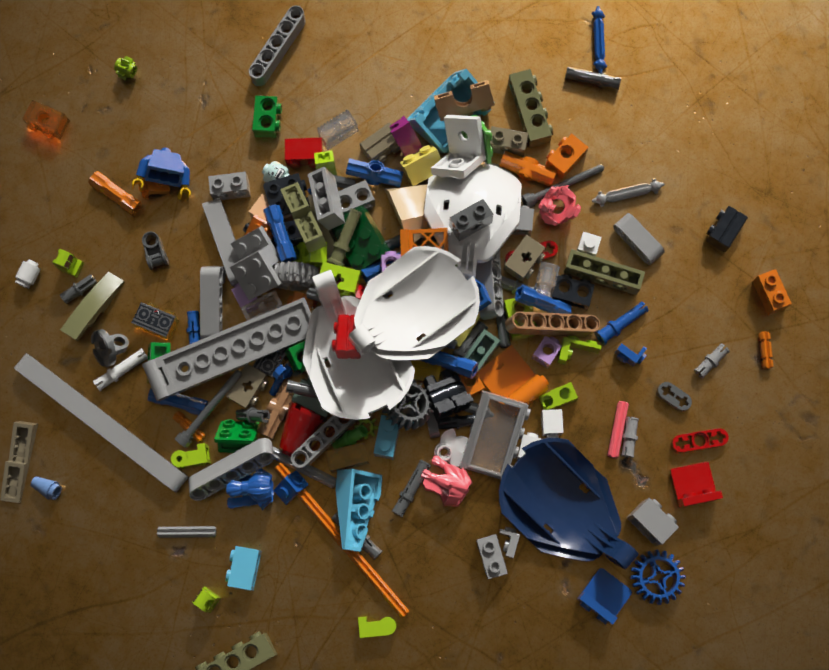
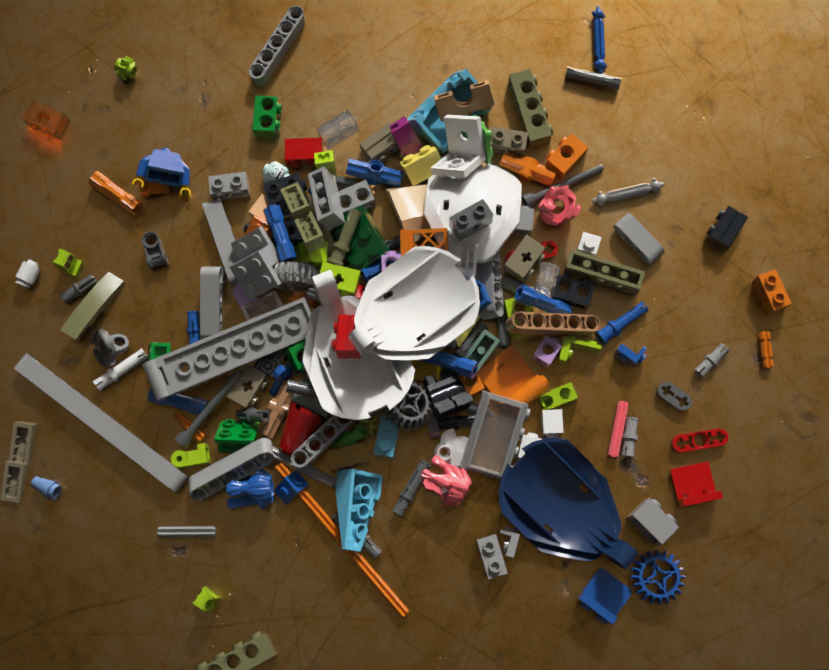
(155, 321): brick -> none
(243, 568): medium azure brick -> none
(376, 628): lime leg -> none

